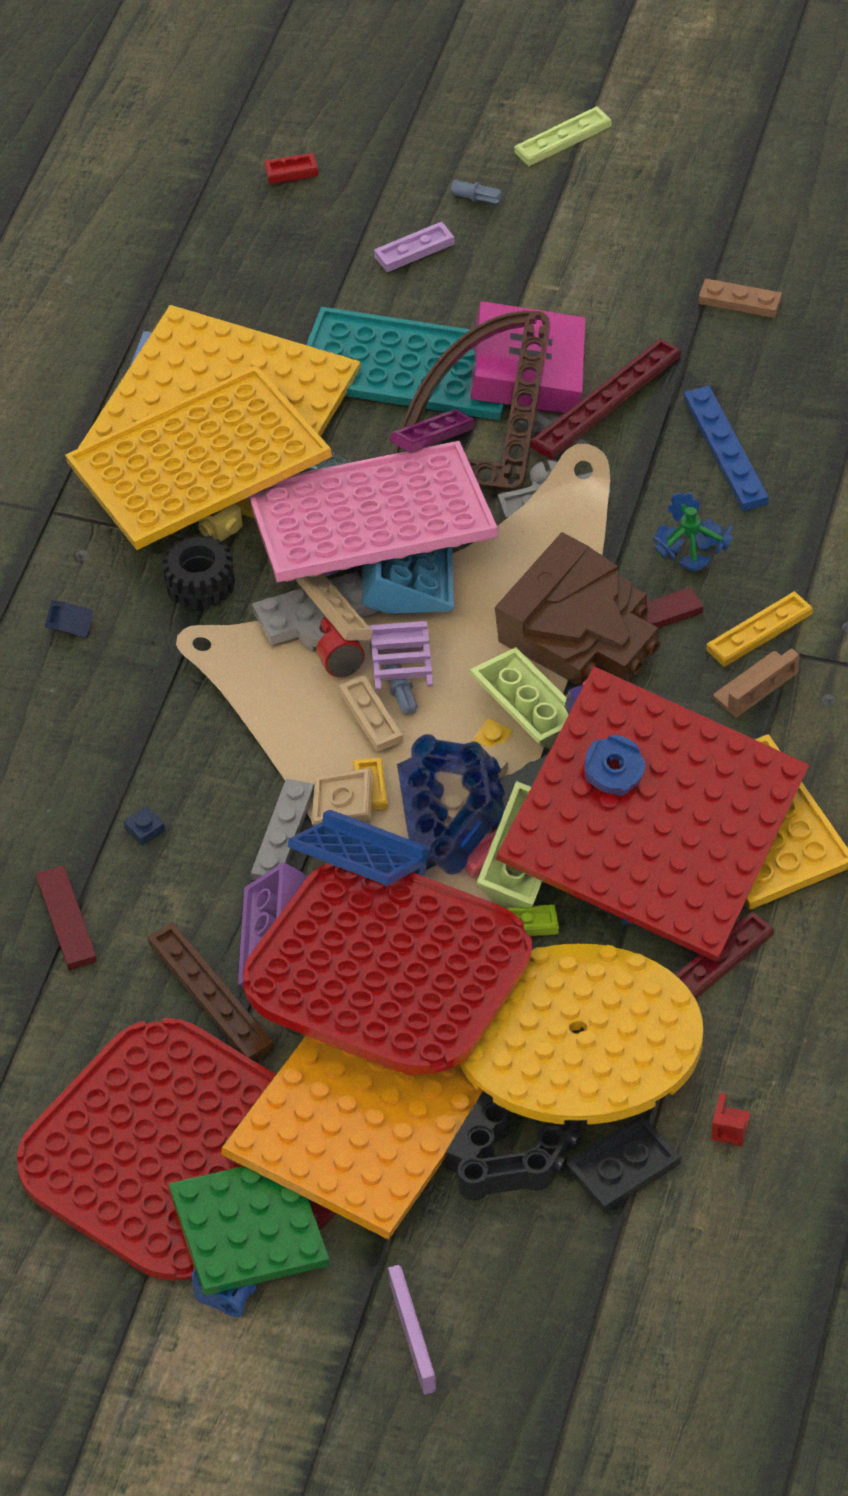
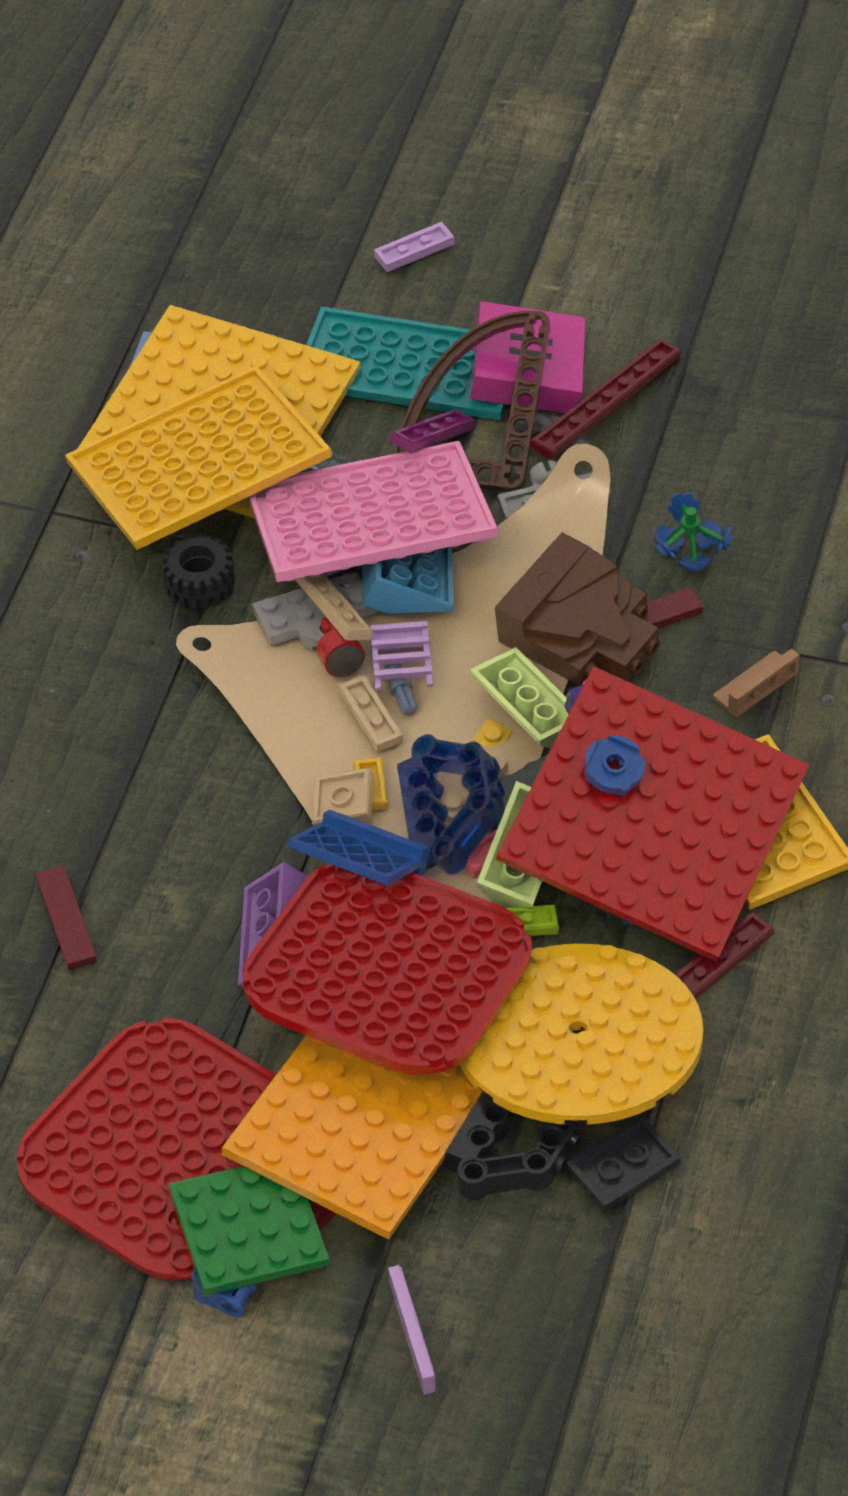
(69, 618): dark blue panel -> none
(144, 825): dark blue plate -> none
(210, 992): reddish brown plate -> none
(222, 524): light yellow bracket -> none
(284, 824): light grey plate -> none
(291, 168): red plate -> none
(476, 192): sand blue axle -> none
(562, 136): yellowish green tile -> none
(726, 448): blue plate -> none
(729, 1123): red panel -> none
(740, 298): medium nougat plate -> none
(759, 629): yellow tile -> none

